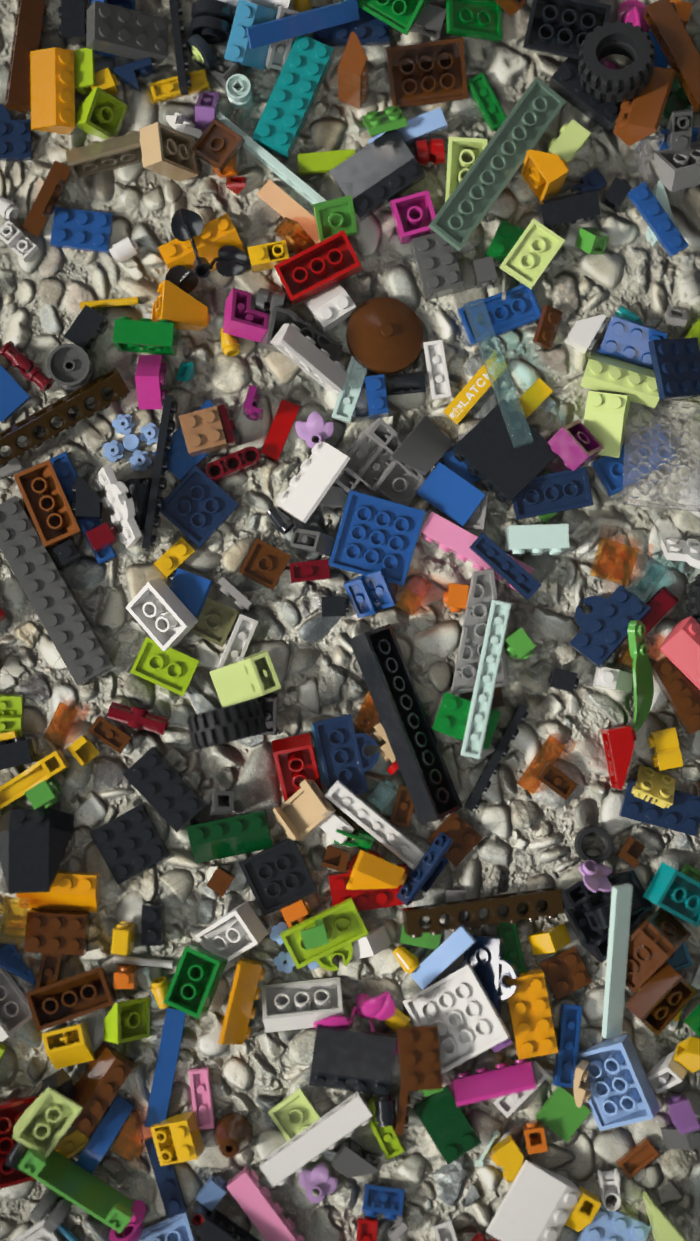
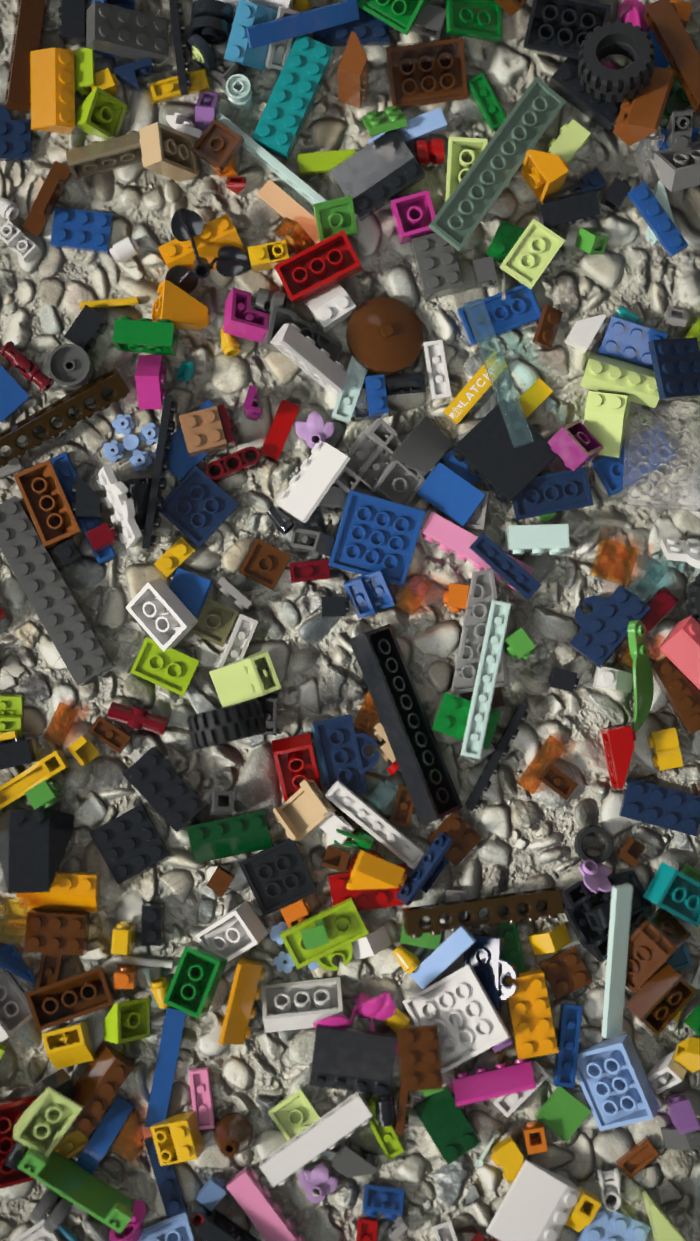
(581, 1085): tan slope -> none
(654, 785): light yellow hinge -> none

